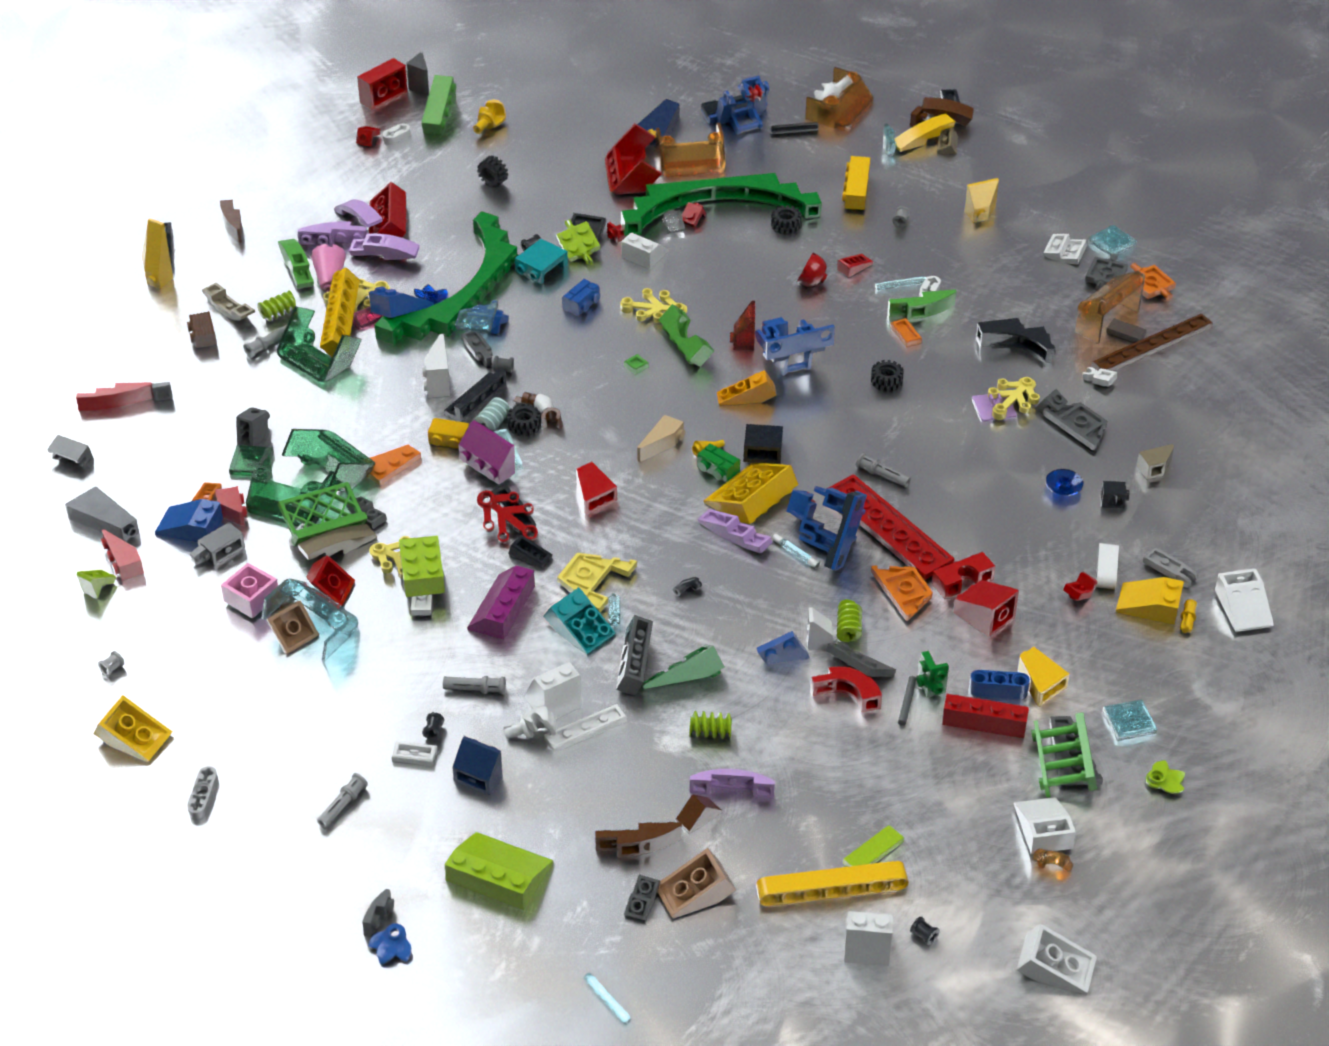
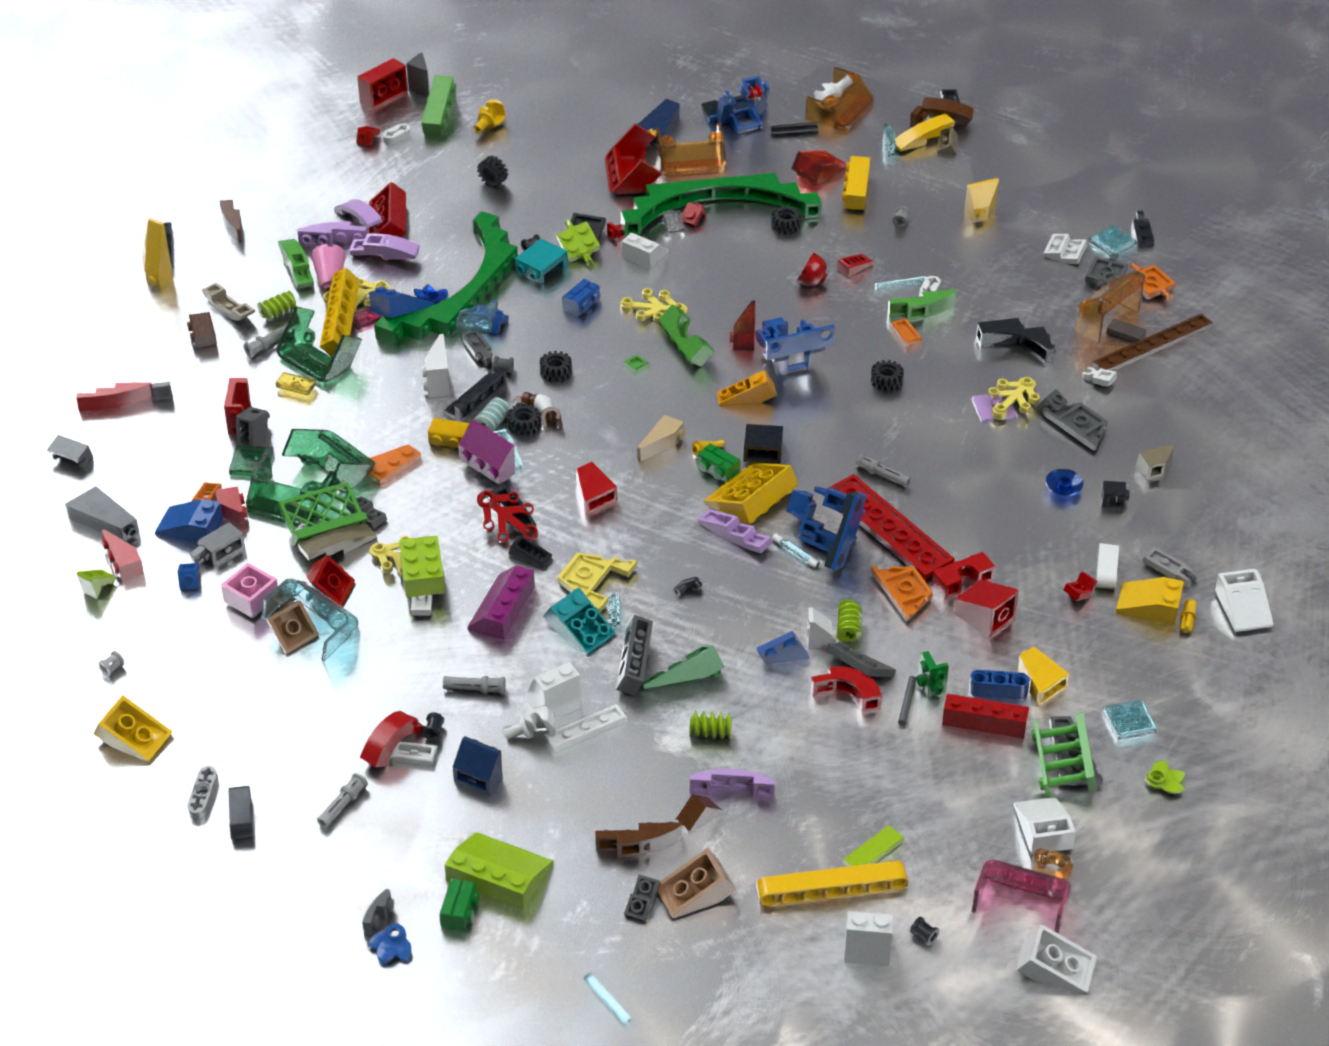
(188, 576): none -> blue bracket
(236, 401): none -> red panel
(240, 812): none -> beam
(295, 383): none -> clear yellow plate
(387, 735): none -> red arch
(458, 904): none -> green brick
(548, 370): none -> black tyre
(817, 166): none -> clear red slope
(1025, 880): none -> clear pink windscreen
(1142, 230): none -> black hinge

